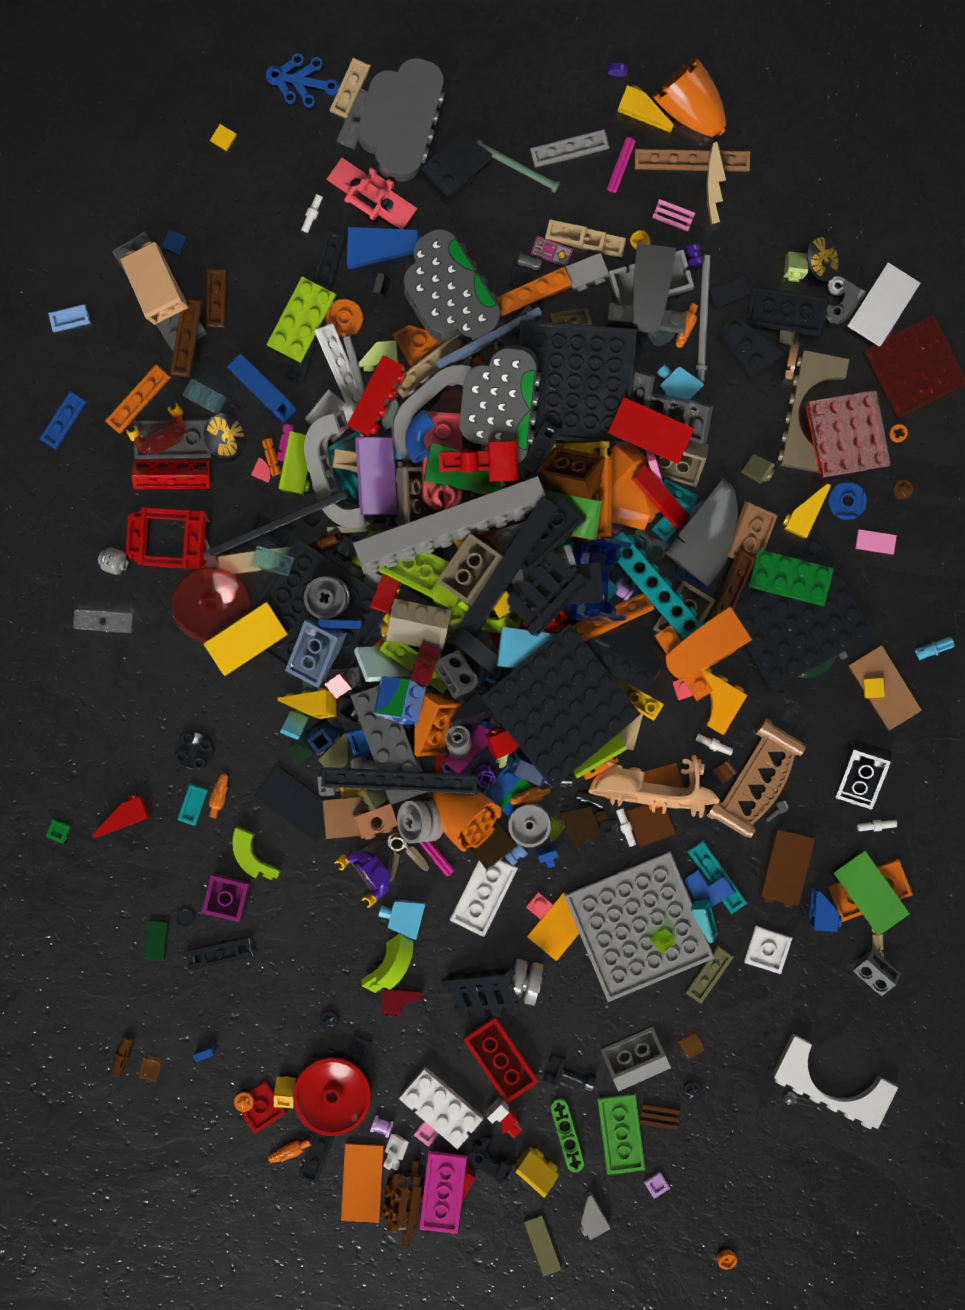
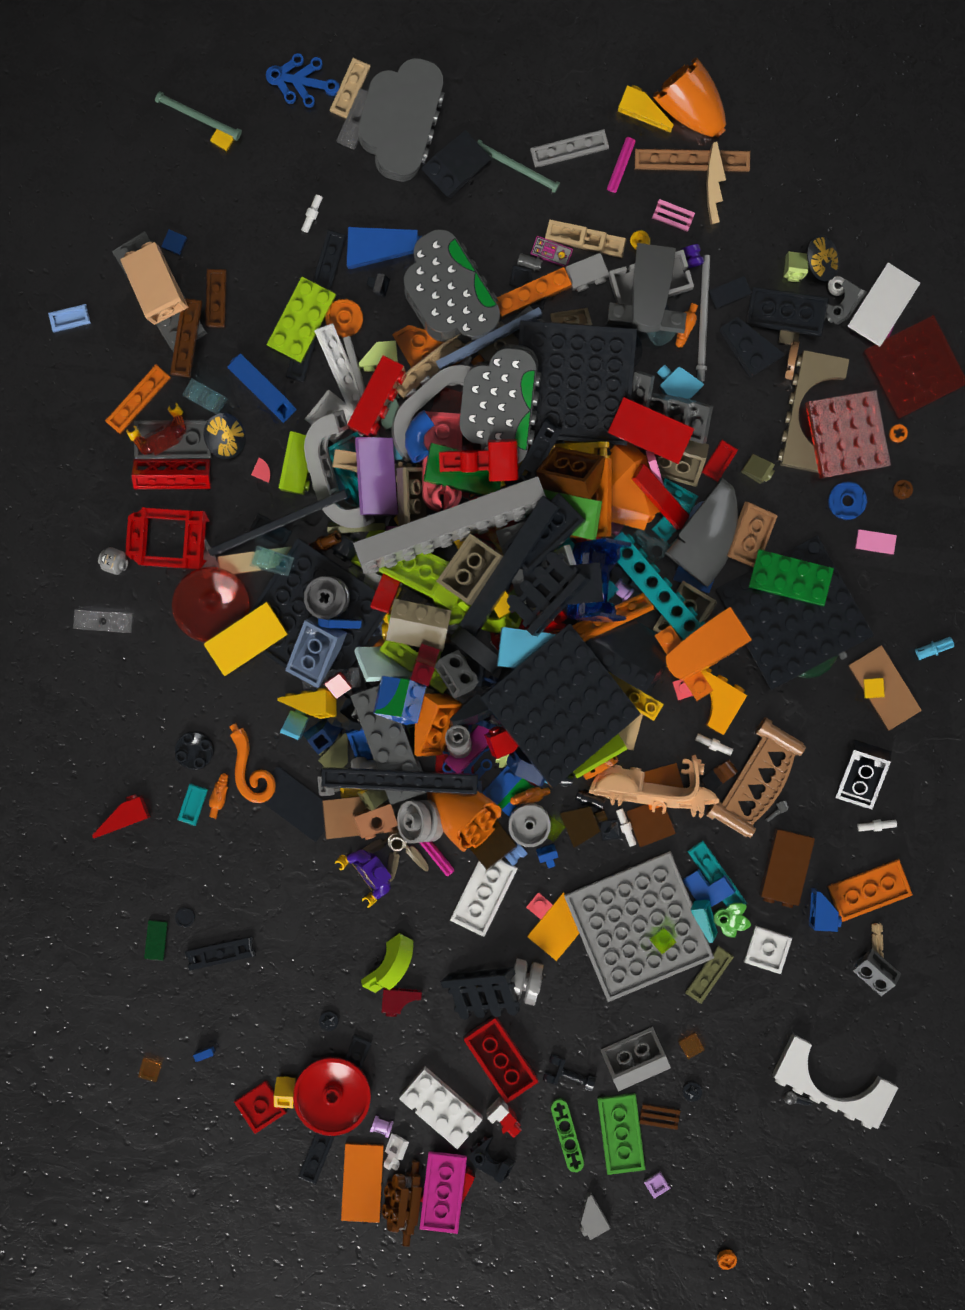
(58, 831): green tile -> none
(63, 420): blue tile -> none
(121, 1056): reddish brown pin -> none
(226, 897): magenta brick -> none
(235, 133): none -> sand green bar
(242, 744): none -> orange plant
(244, 1101): orange tile -> none
(247, 859): lime arch -> none
(271, 456): orange axle -> none
(284, 441): dark pink axle -> none
(289, 1151): orange piece -> none
(300, 751): clear green brick -> none
(376, 189): coral piece -> none
(404, 917): medium azure torso -> none
(426, 1133): bright pink tile -> none
(486, 774): dark purple wheel -> none
(537, 1171): yellow slope -> none
(542, 1245): olive tile -> none
(617, 69): dark purple tile -> none
(719, 461): none -> red tile
(733, 583): reddish brown tile -> none
(735, 919): none -> bright green plate
(803, 517): yellow slope -> none
(871, 893): bright green tile -> none

